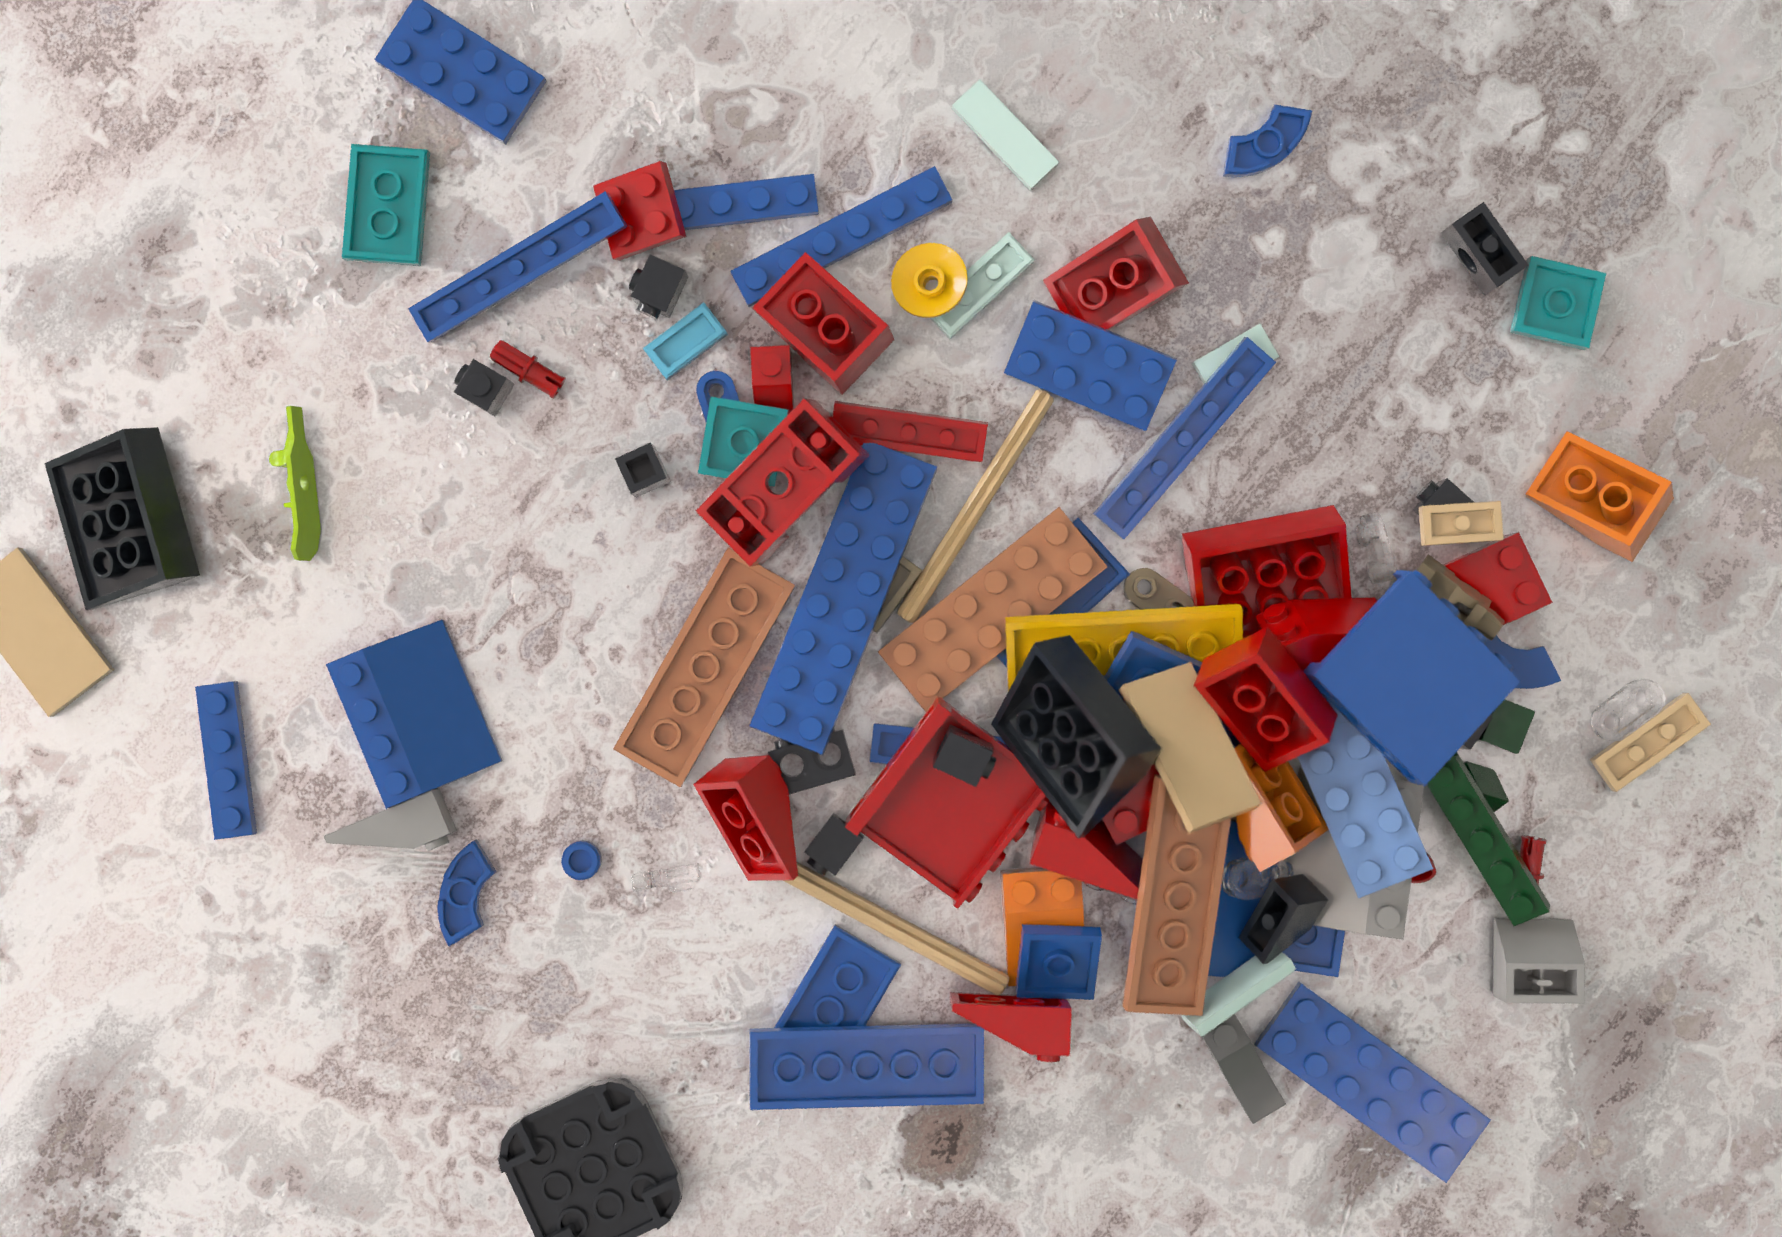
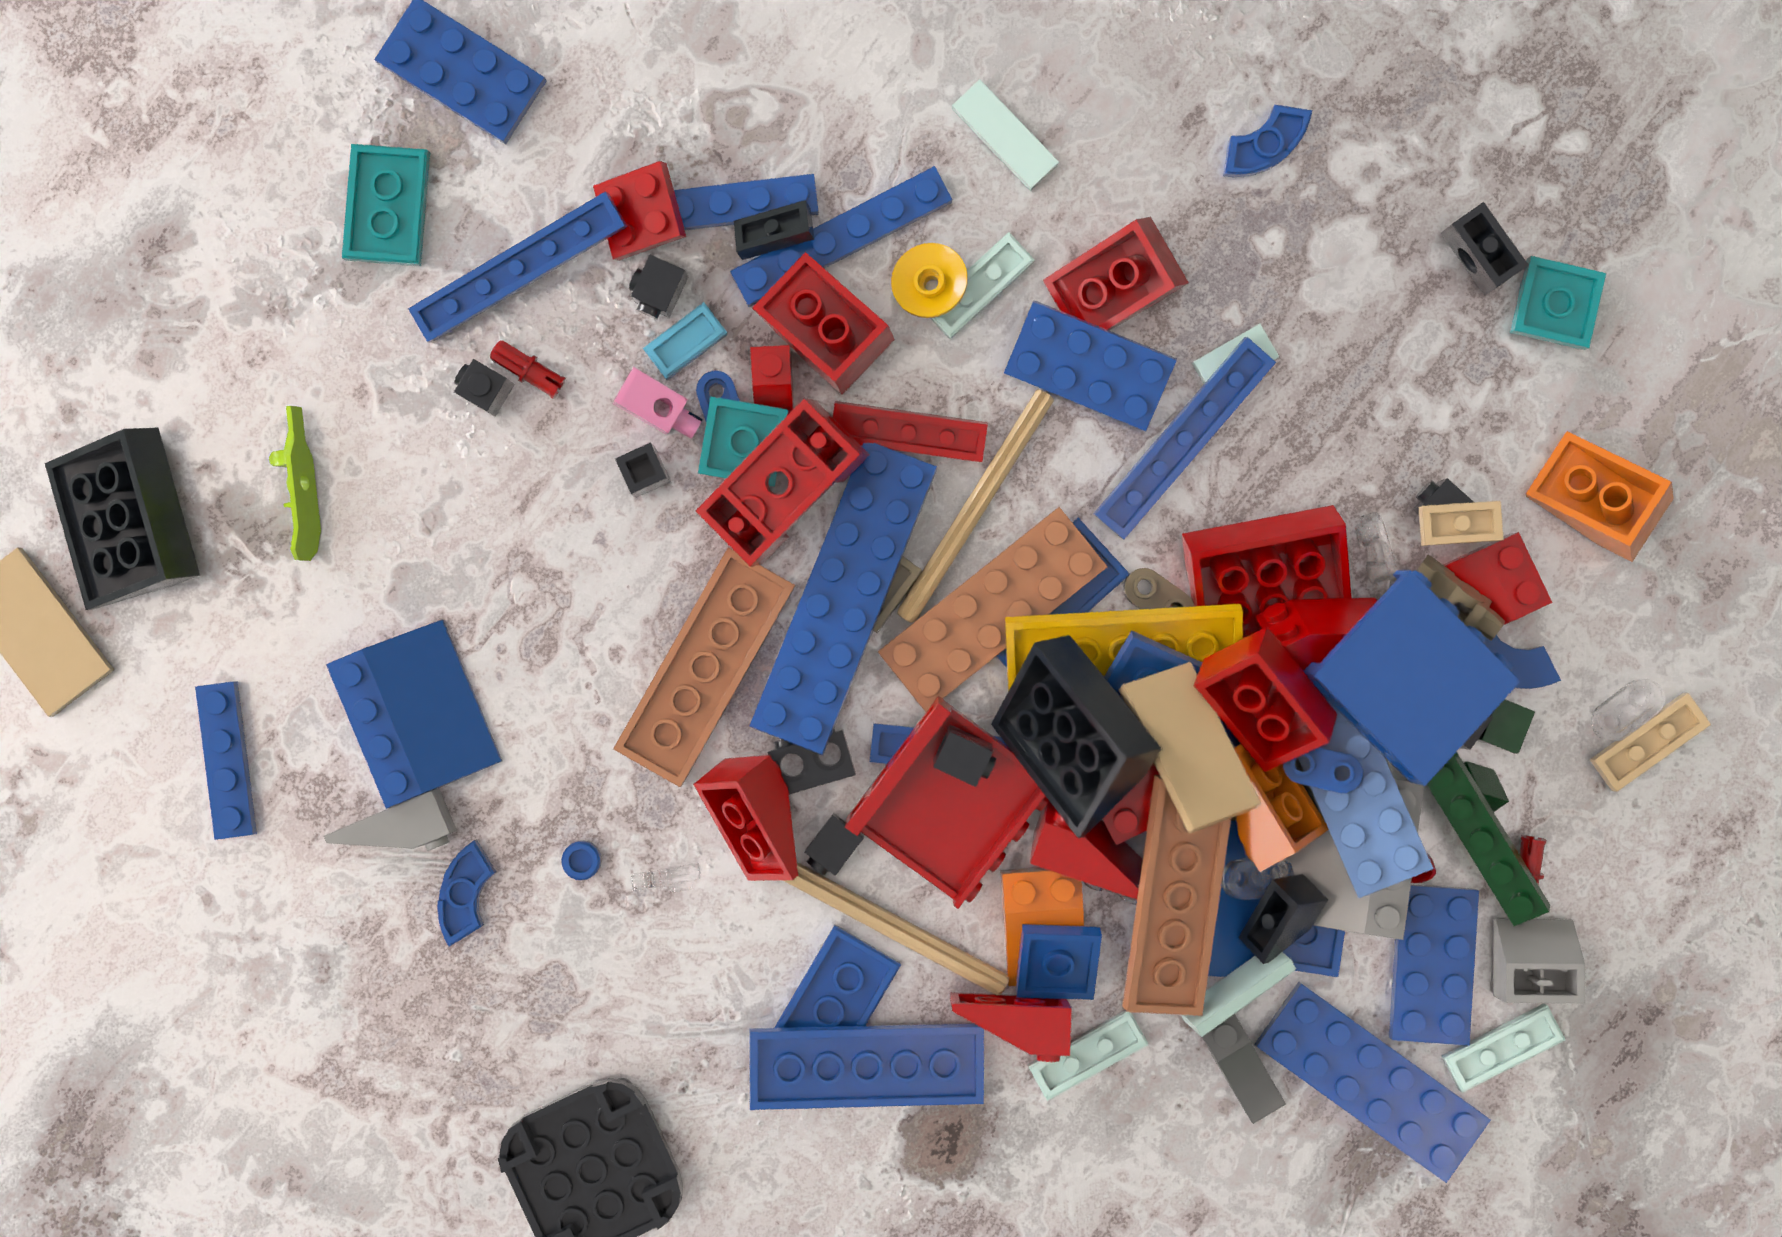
(638, 399): none -> bright pink torso
(773, 230): none -> black plate
(1090, 1054): none -> light aqua tile
(1322, 771): none -> blue plate
(1435, 967): none -> blue plate
(1503, 1048): none -> light aqua tile

